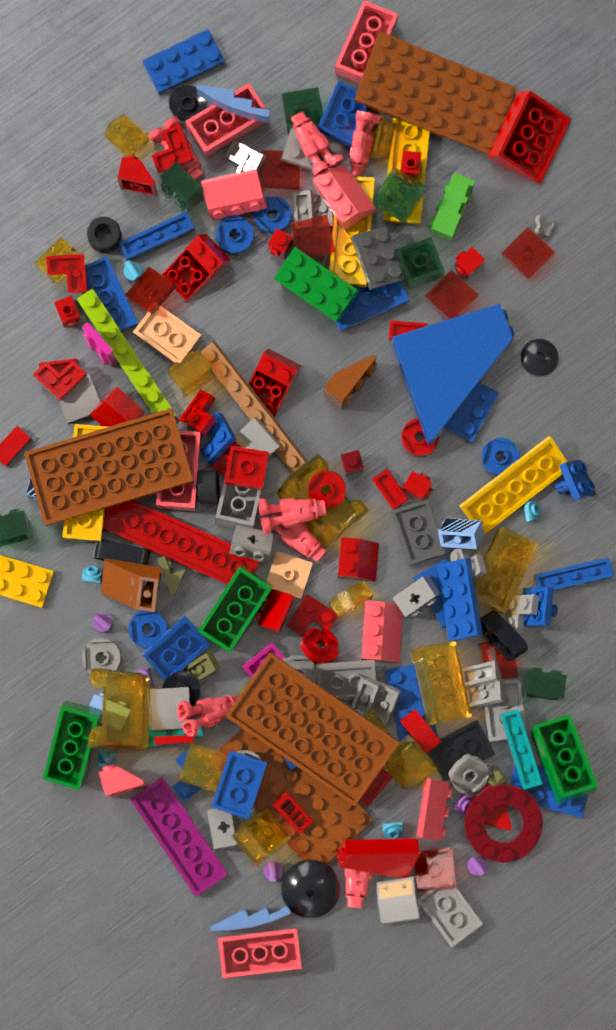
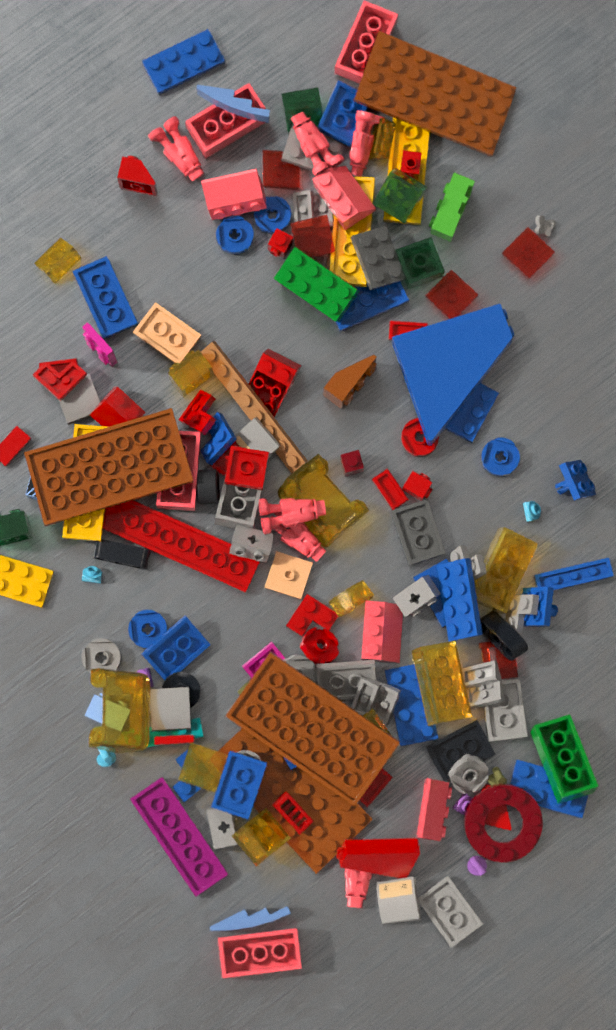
(67, 311): red brick -> none
(70, 748): green brick -> none
(73, 267): red plate -> none
(102, 622): medium lavender plate -> none
(104, 223): black tyre -> none
(118, 781): coral slope -> none
(123, 352): lime plate -> none
(126, 135): clear yellow bracket -> none
(132, 270): medium azure plate -> none
(132, 584): dark orange slope -> none
(150, 290): clear red plate -> none
(156, 236): blue plate -> none
(172, 580): olive slope -> none
(177, 151): red plate -> none
(181, 187): clear green brick -> none
(183, 95): black dish -> none
(196, 266): red slope -> none
(203, 666): olive slope -> none
(210, 709): coral piece -> none
(235, 608): green brick -> none
(245, 156): plate -> none
(273, 871): medium lavender plate -> none
(275, 612): red slope -> none
(315, 876): black dish -> none
(327, 478): red plate -> none
(358, 559): red slope -> none
(392, 830): medium azure plate -> none
(409, 763): clear yellow slope -> none
(420, 731): red slope -> none
(435, 869): clear red plate -> none
(461, 533): light blue brick -> none
(468, 262): red brick -> none
(515, 485): yellow plate -> none
(520, 749): teal plate -> none
(529, 136): red slope -> none
(538, 366): black dish -> none
(544, 684): clear green brick -> none

